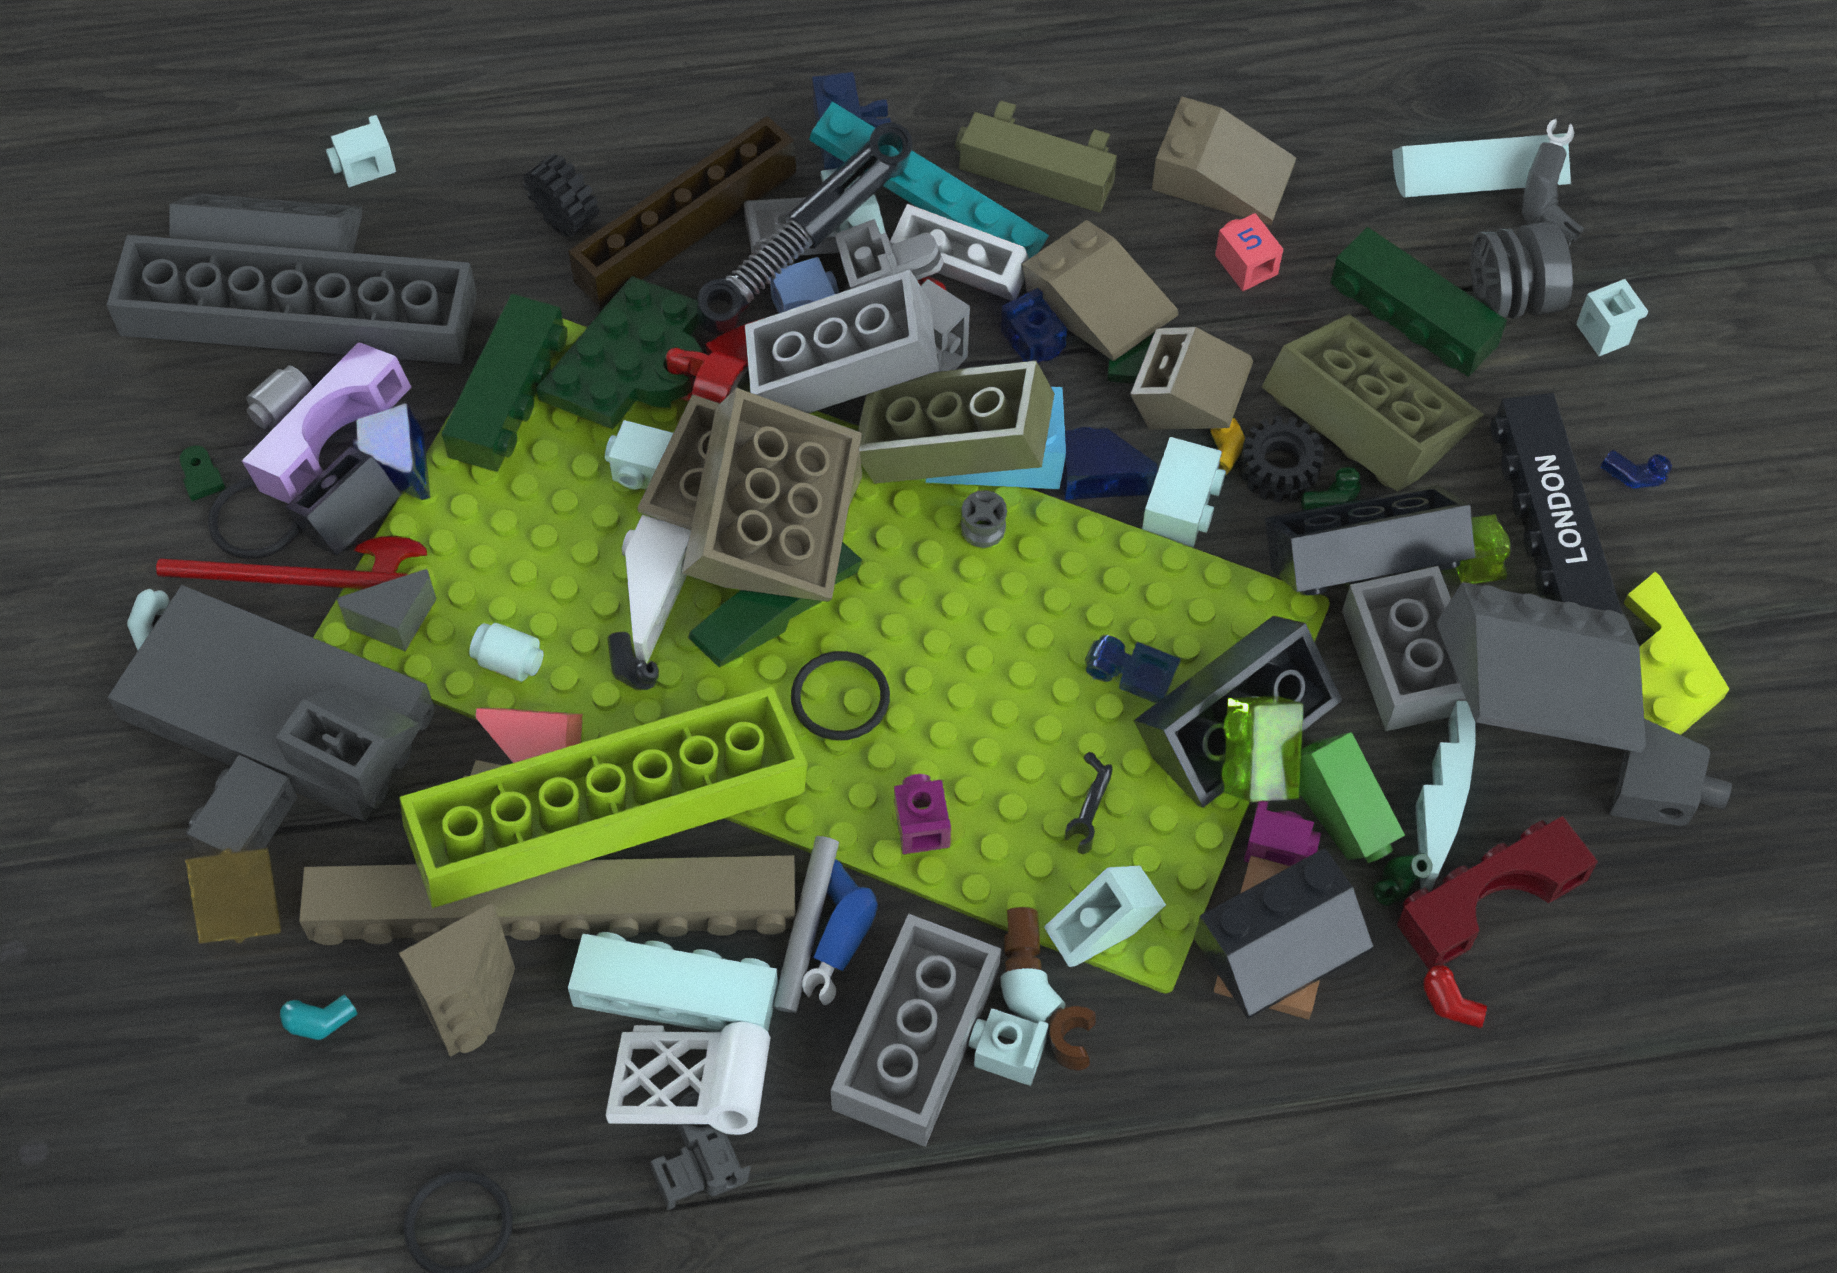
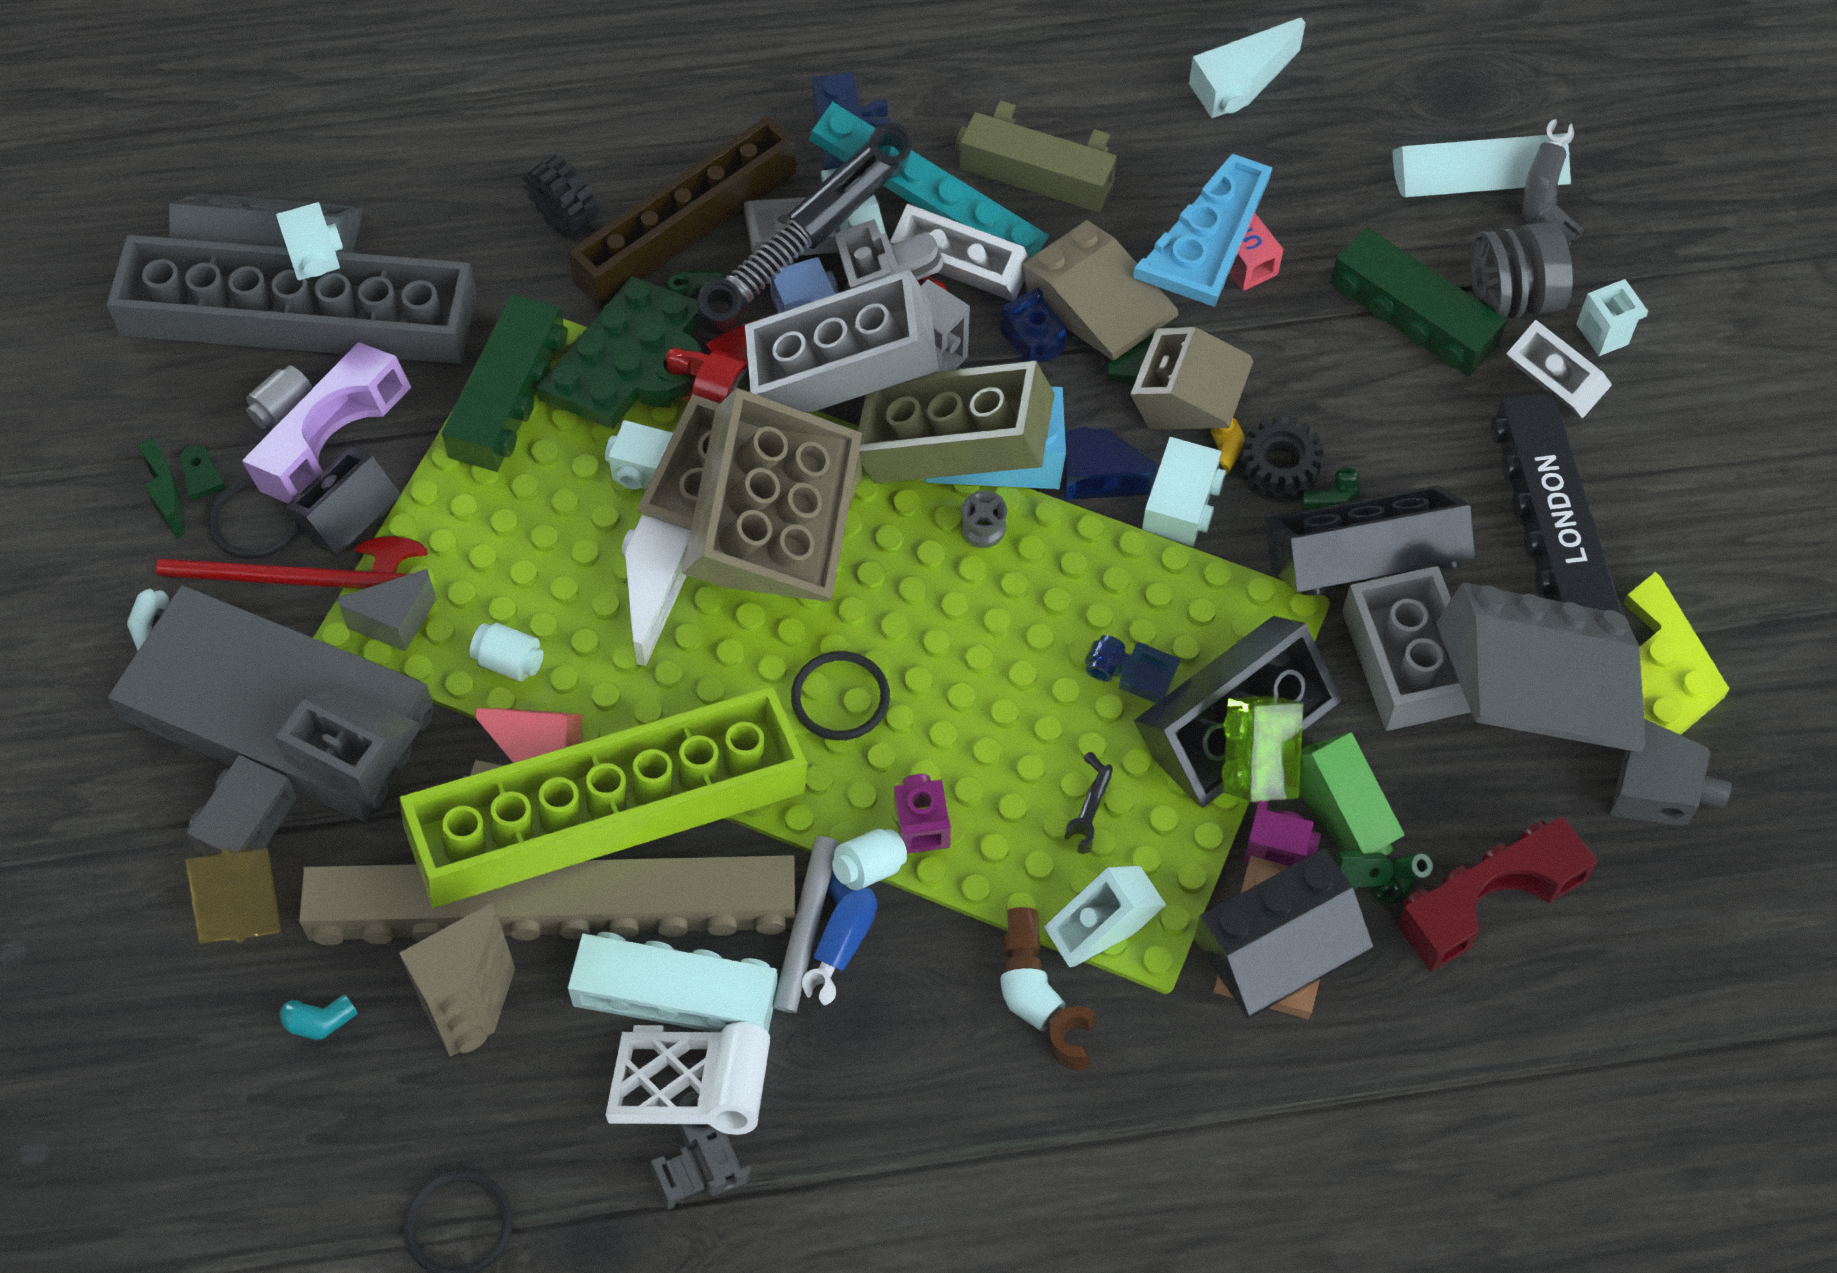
(163, 488): none -> dark green slope
(310, 241): none -> light aqua brick
(361, 153): light aqua brick -> none
(398, 447): clear blue slope -> none
(627, 668): black arm -> none
(691, 281): none -> dark green arm
(756, 617): dark green slope -> none
(869, 858): none -> light aqua brick
(915, 1030): light grey brick -> none
(1015, 1060): light aqua brick -> none
(1208, 235): none -> medium azure wing
(1221, 163): dark tan slope -> none
(1240, 70): none -> light aqua slope
(1365, 869): none -> dark green piece
(1370, 400): olive slope -> none
(1443, 803): light aqua slope -> none
(1447, 999): red arm -> none
(1490, 548): clear neon green brick -> none
(1559, 369): none -> white brick
(1637, 475): clear blue arm -> none

